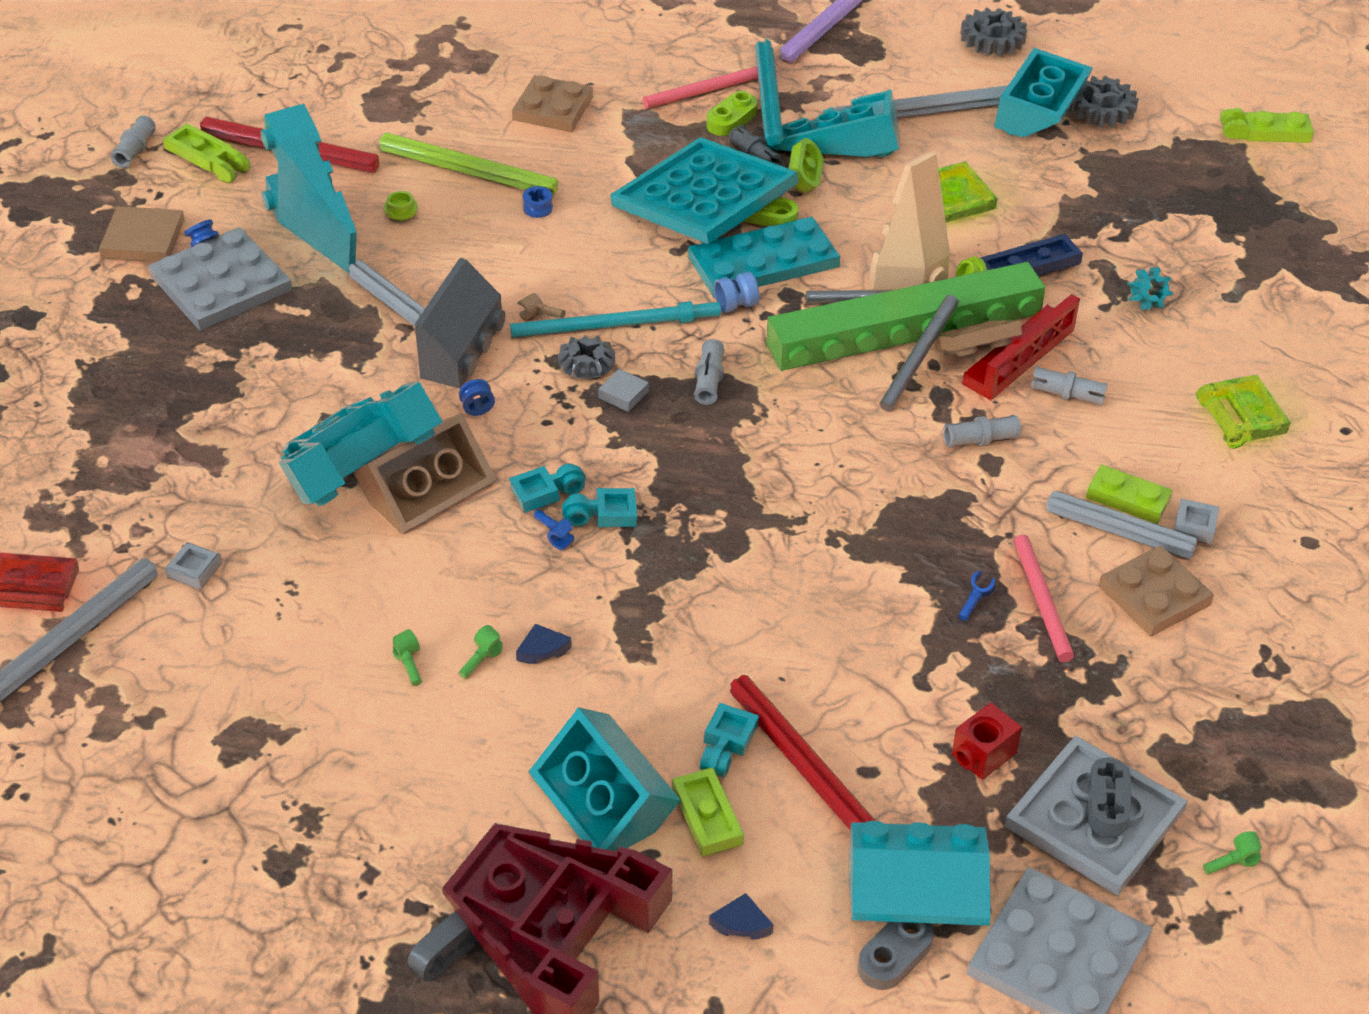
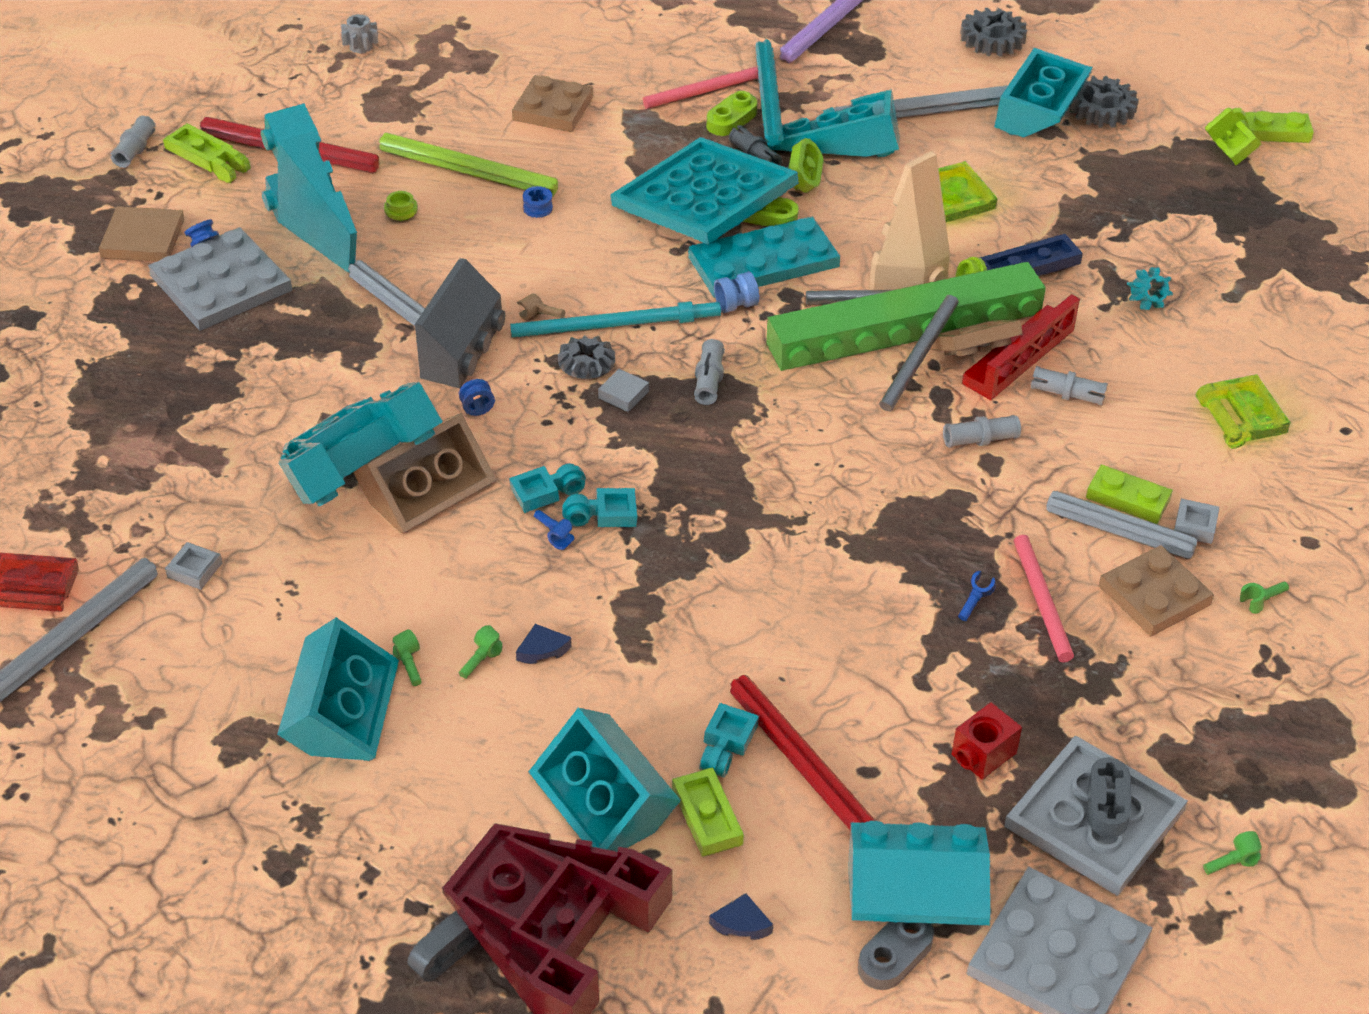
(339, 694): none -> teal slope
(359, 33): none -> light grey gear
(1232, 136): none -> lime bracket
(1260, 594): none -> bright green hand

